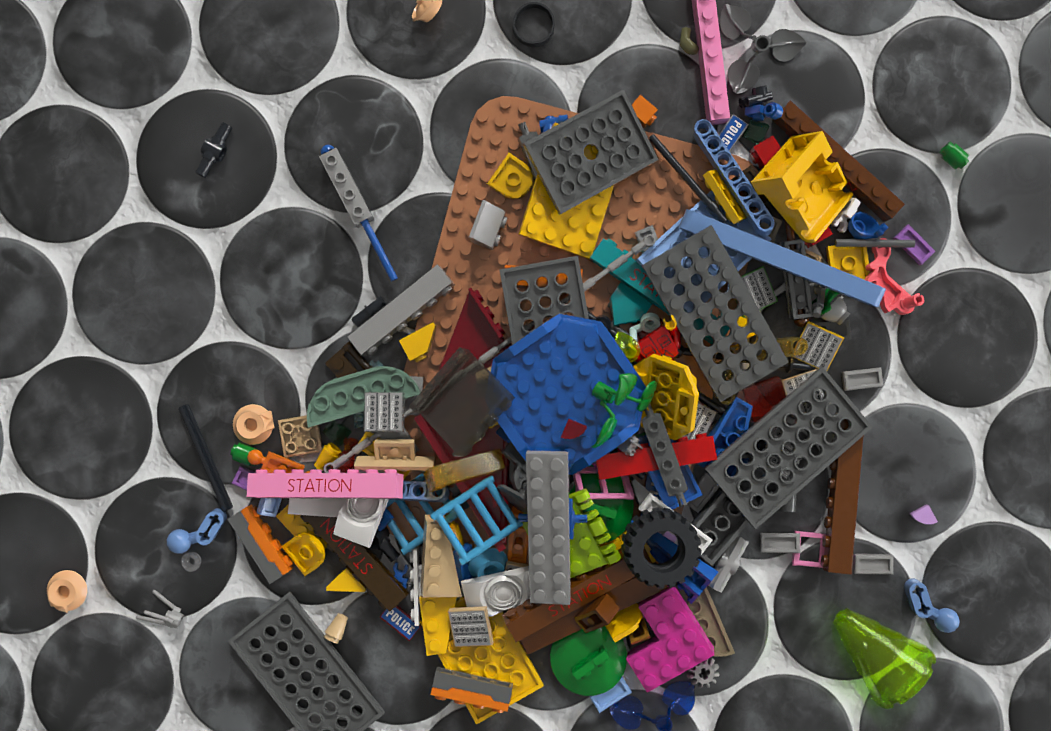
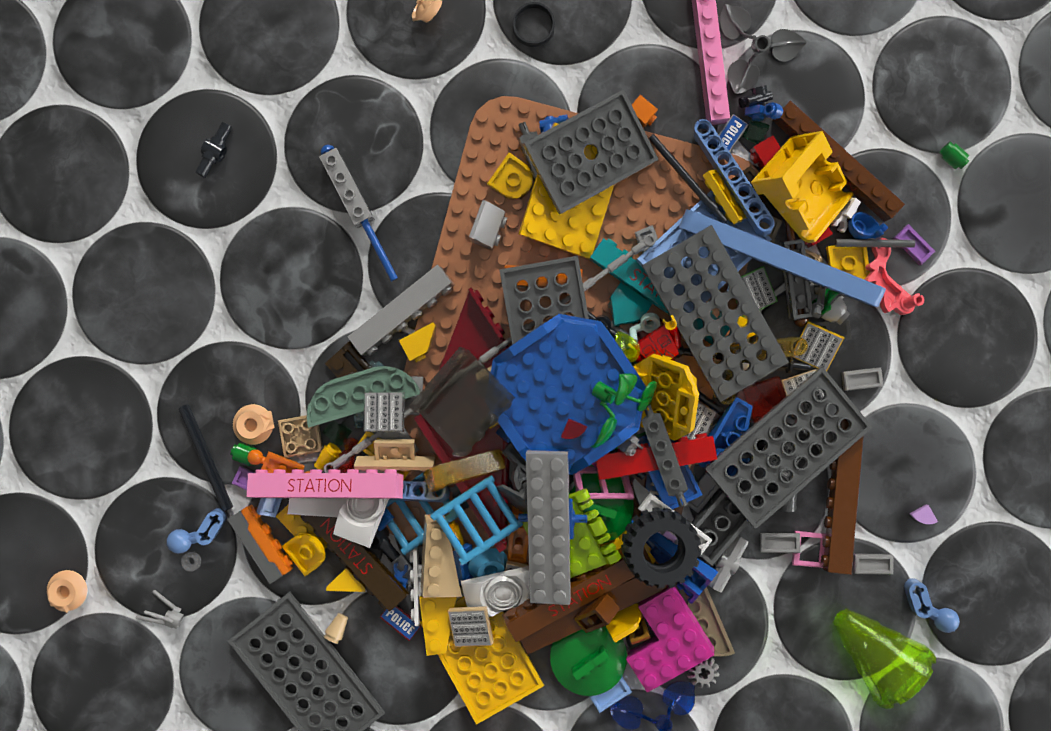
(369, 311): black axle -> none
(471, 689): dark grey piece -> none
(686, 43): olive arm -> none

